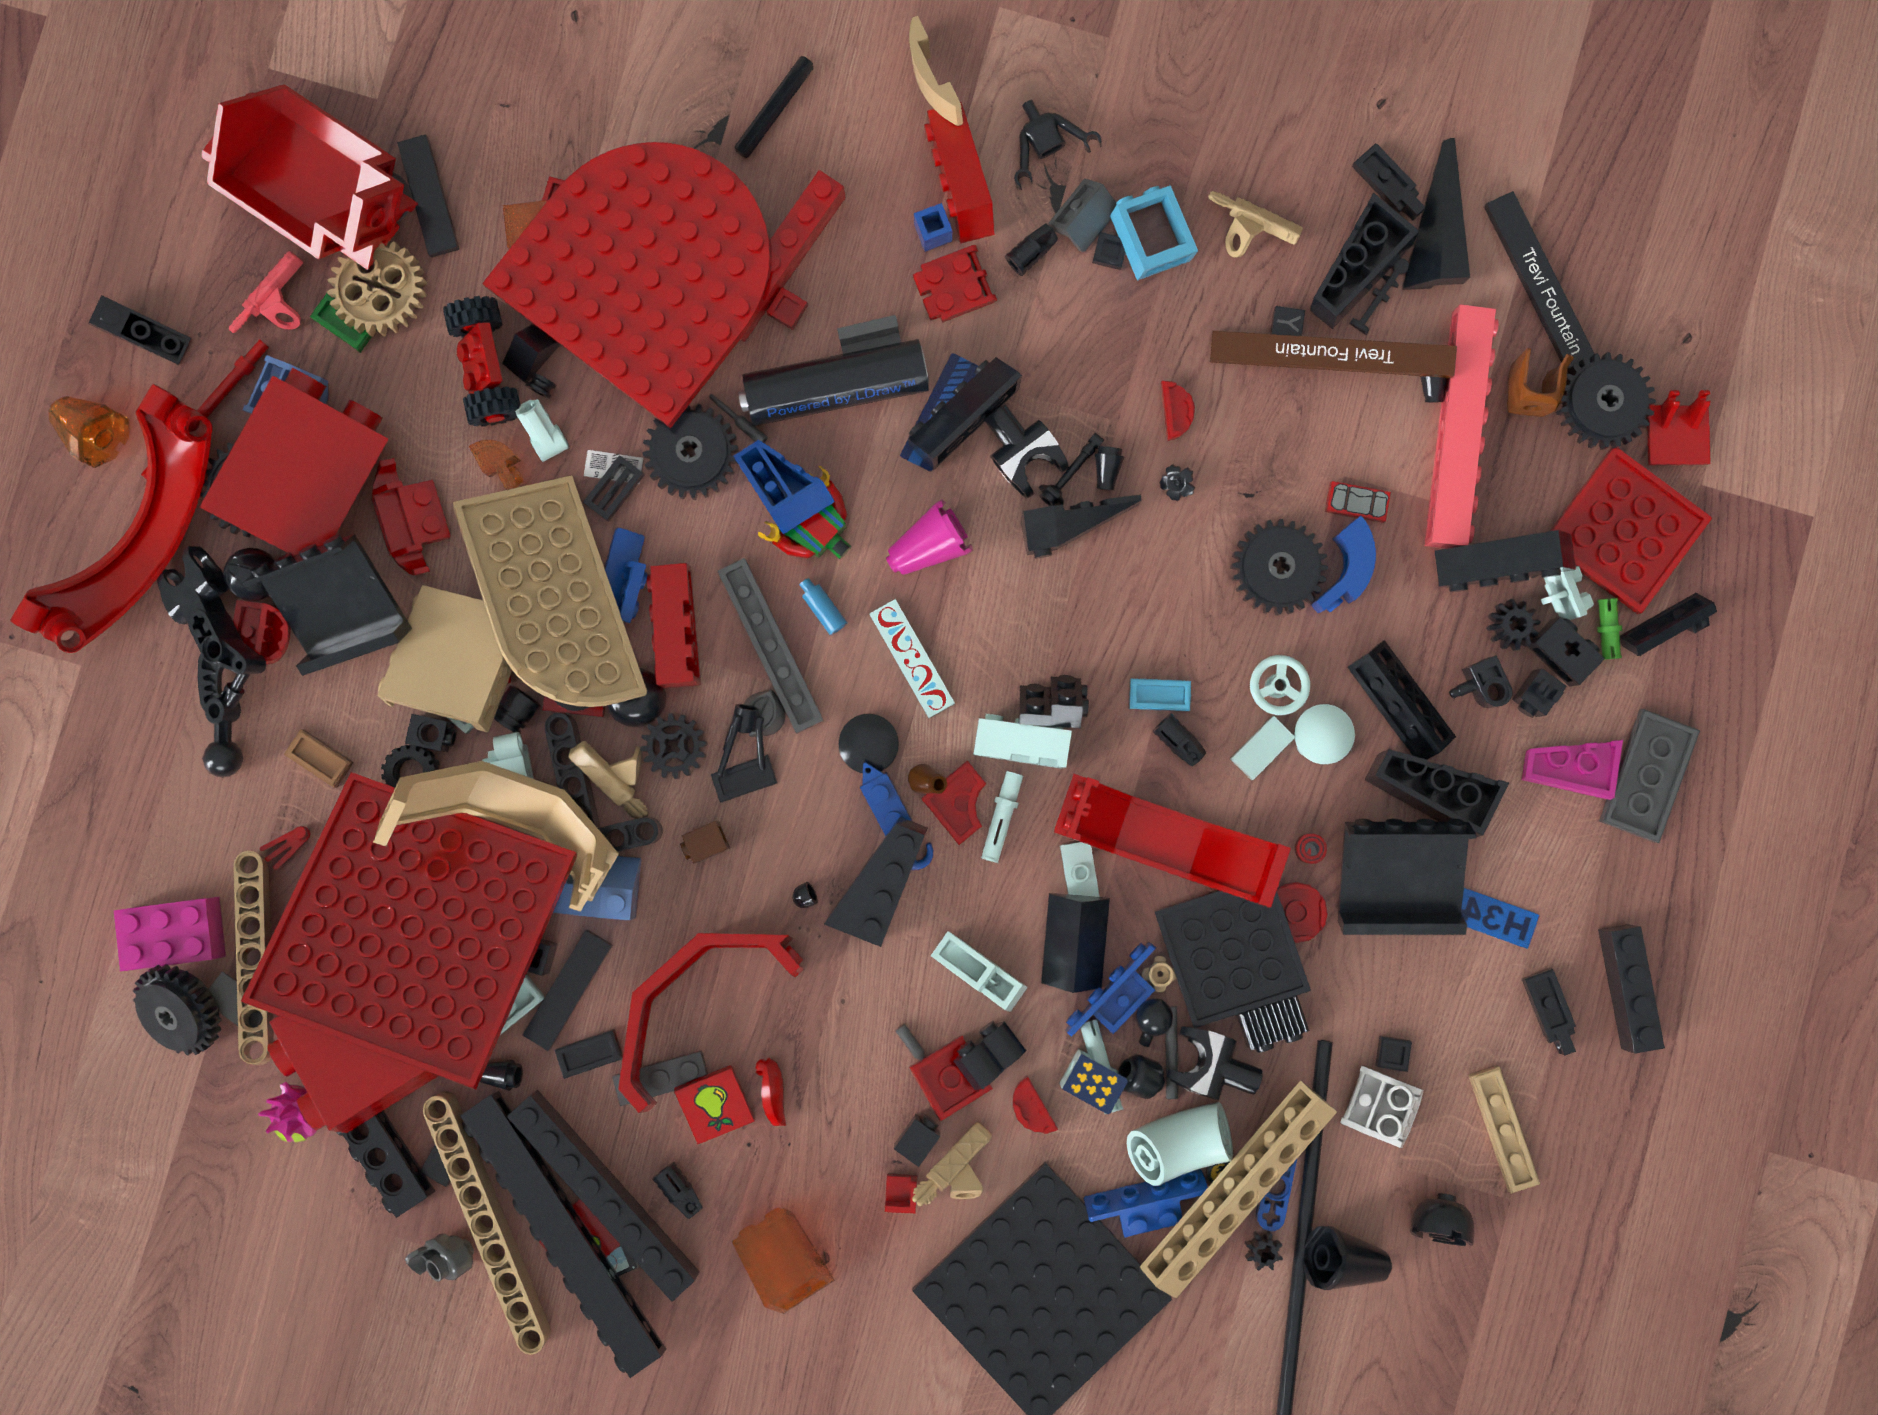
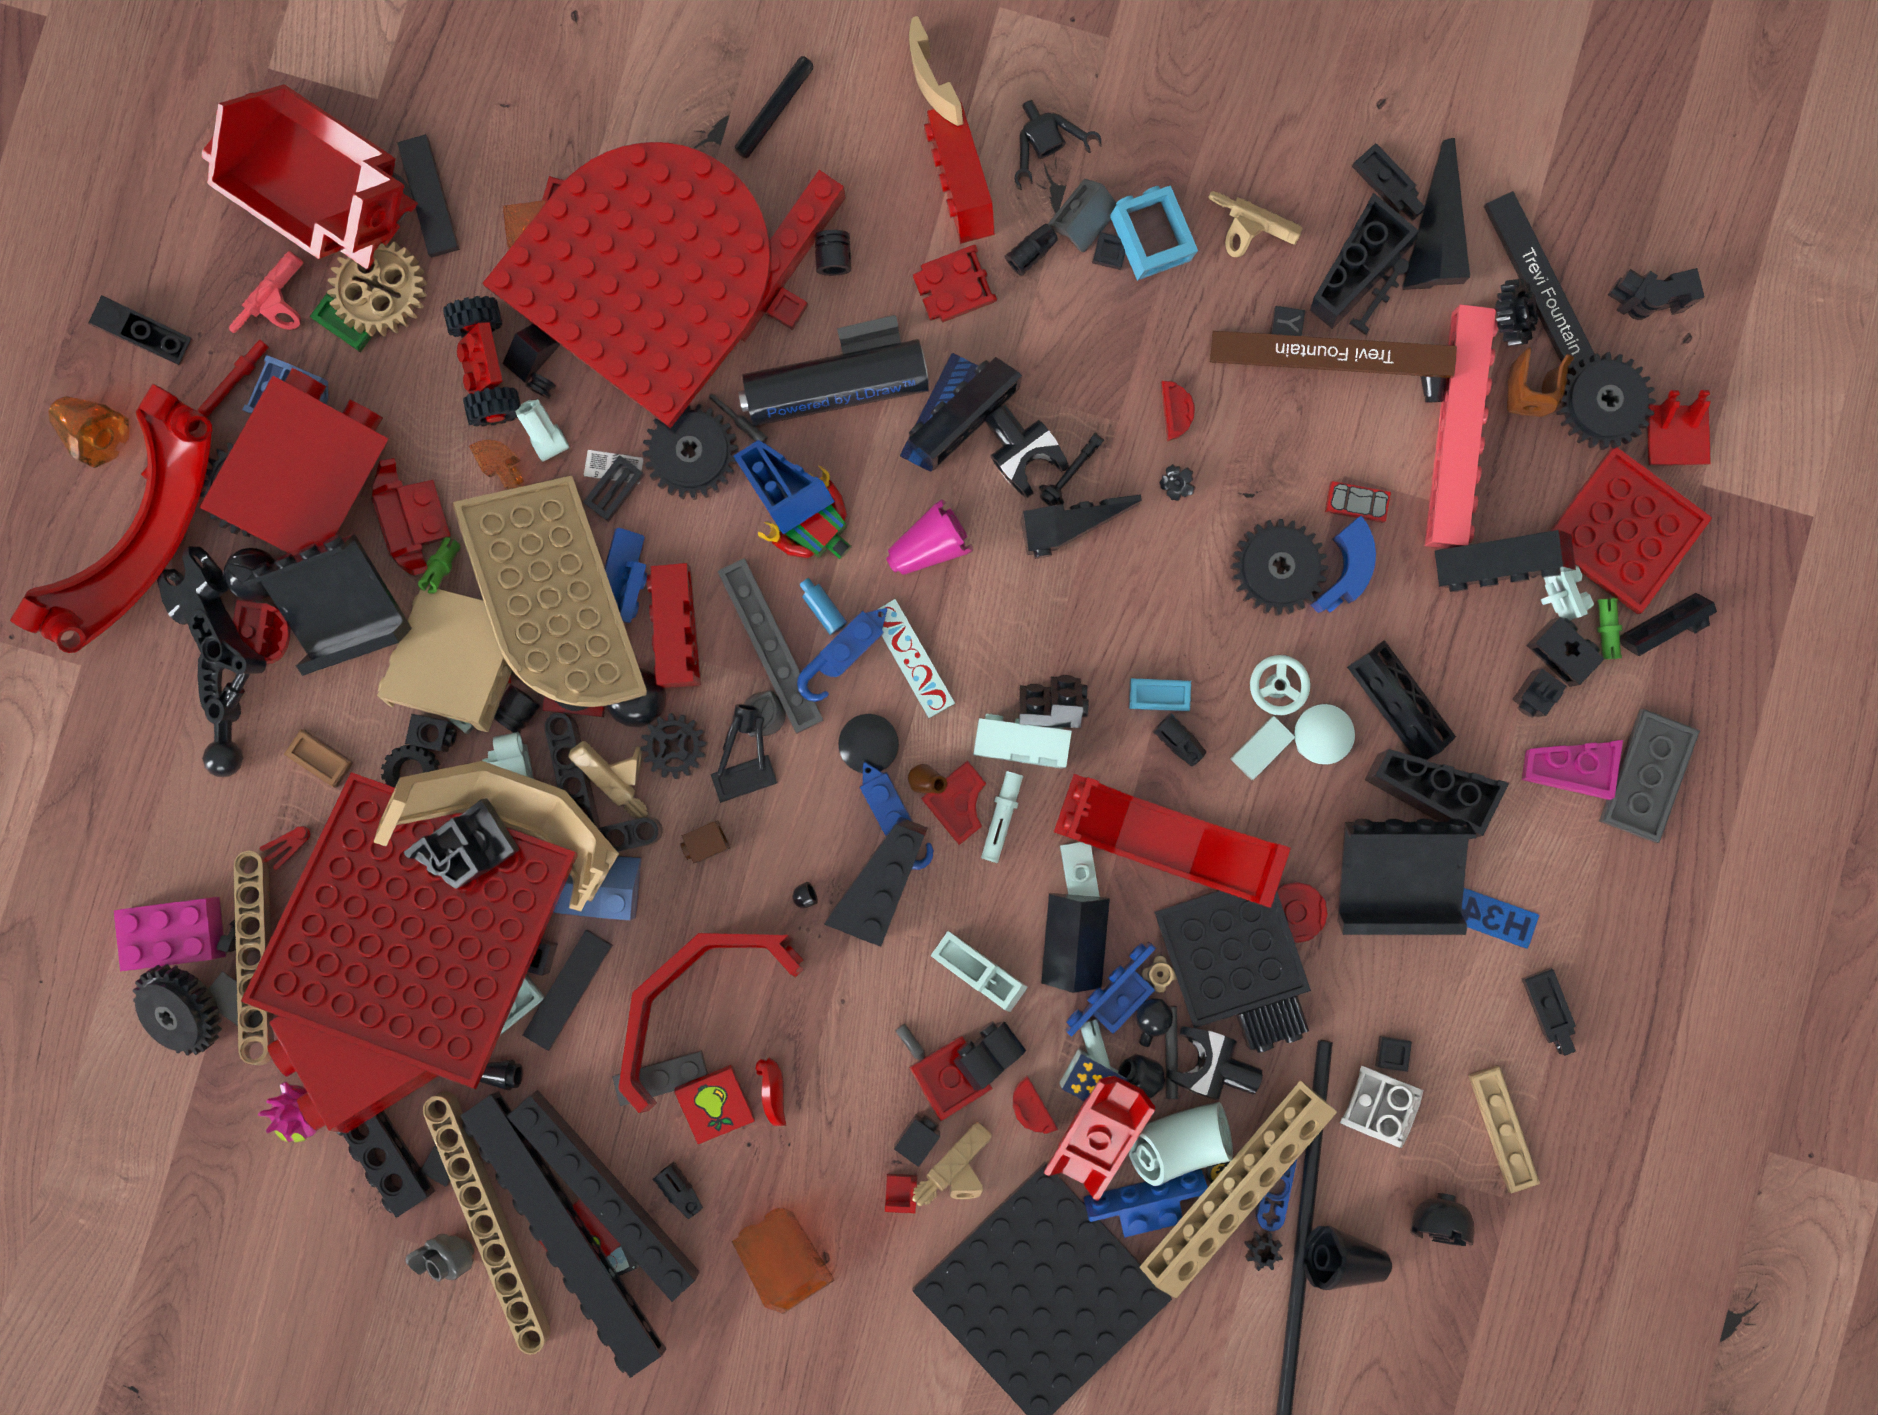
(228, 943): none -> black tile
(439, 565): none -> bright green pin
(465, 845): none -> black slope
(588, 1054): black tile -> none
(832, 252): none -> black piece
(843, 651): none -> blue plate
(933, 227): blue brick -> none
(1102, 1134): none -> piece
(1108, 465): black cone -> none
(1310, 848): red tile -> none
(1479, 678): black piece -> none
(1516, 312): none -> black gear
(1523, 631): black gear -> none
(1631, 988): black brick -> none
(1644, 294): none -> black hips

